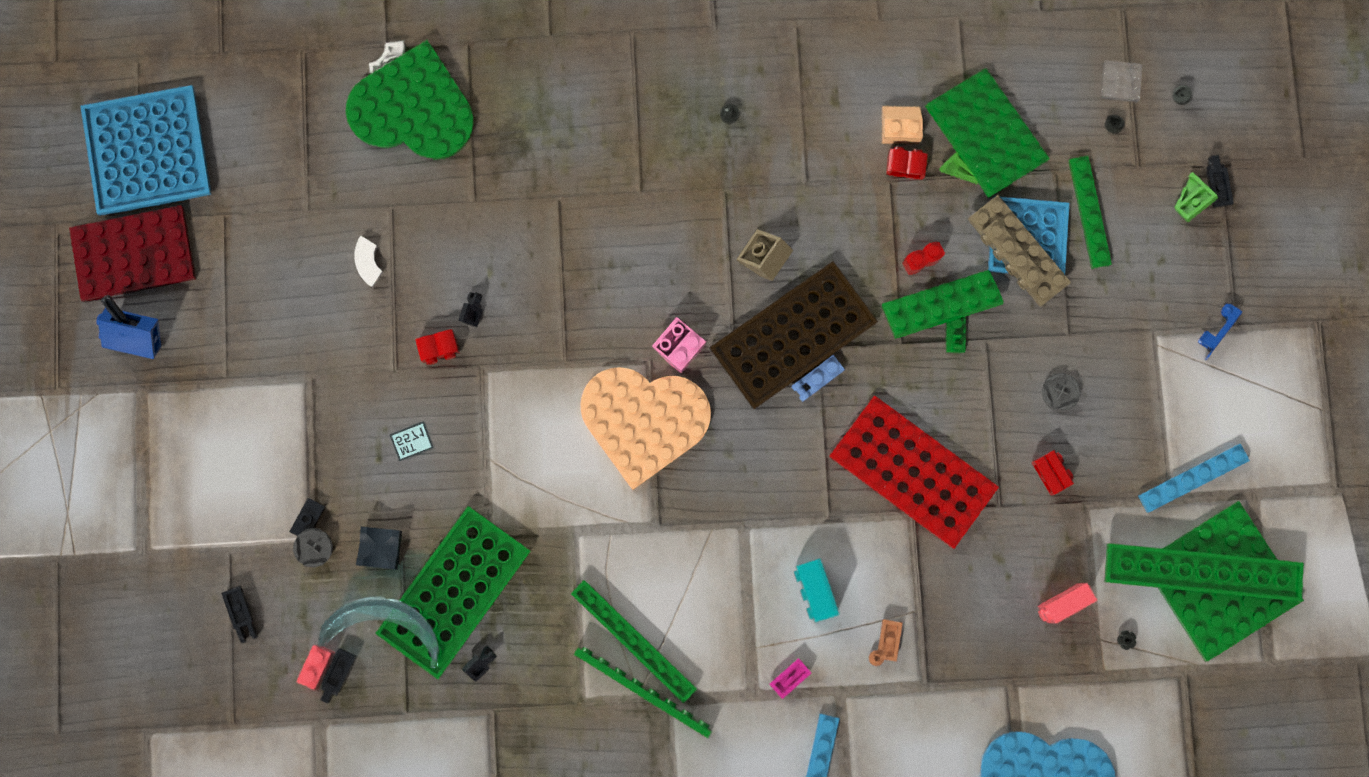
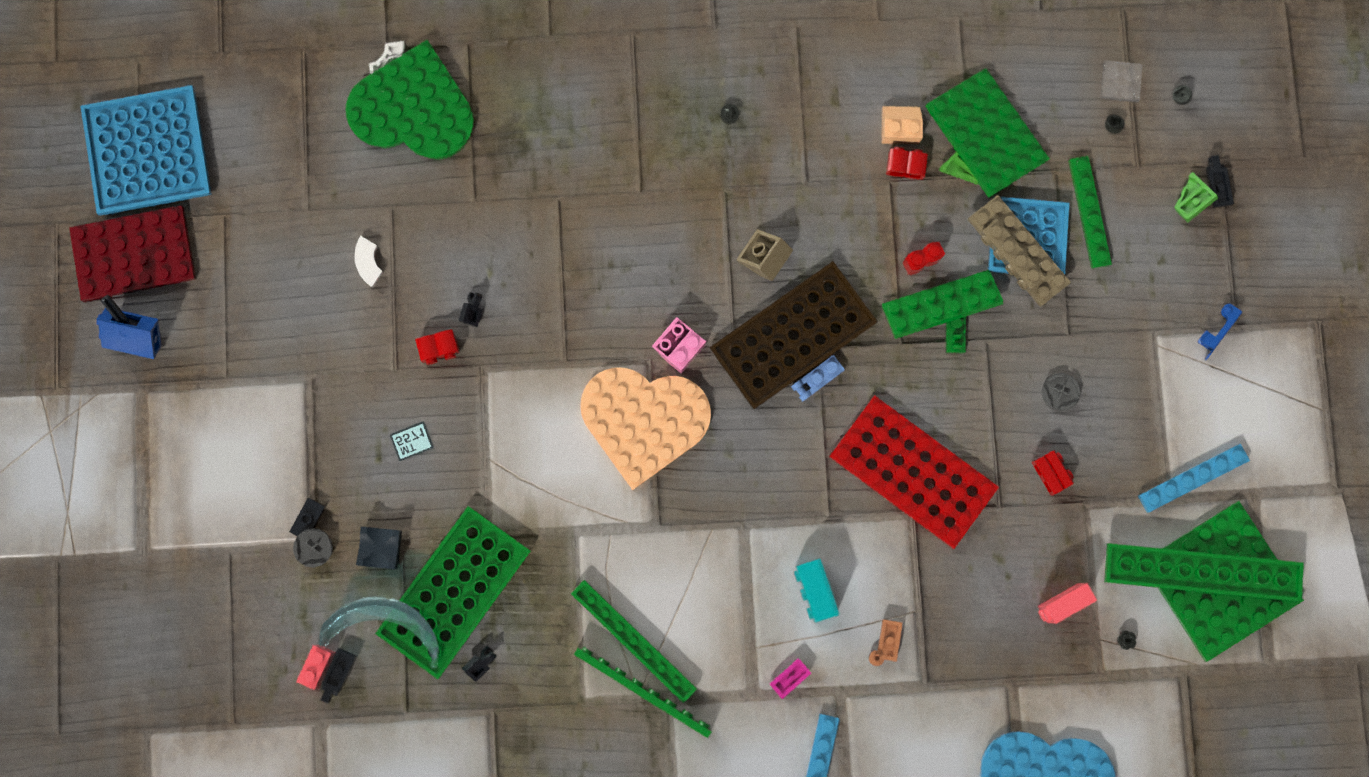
(239, 612): black hinge -> none

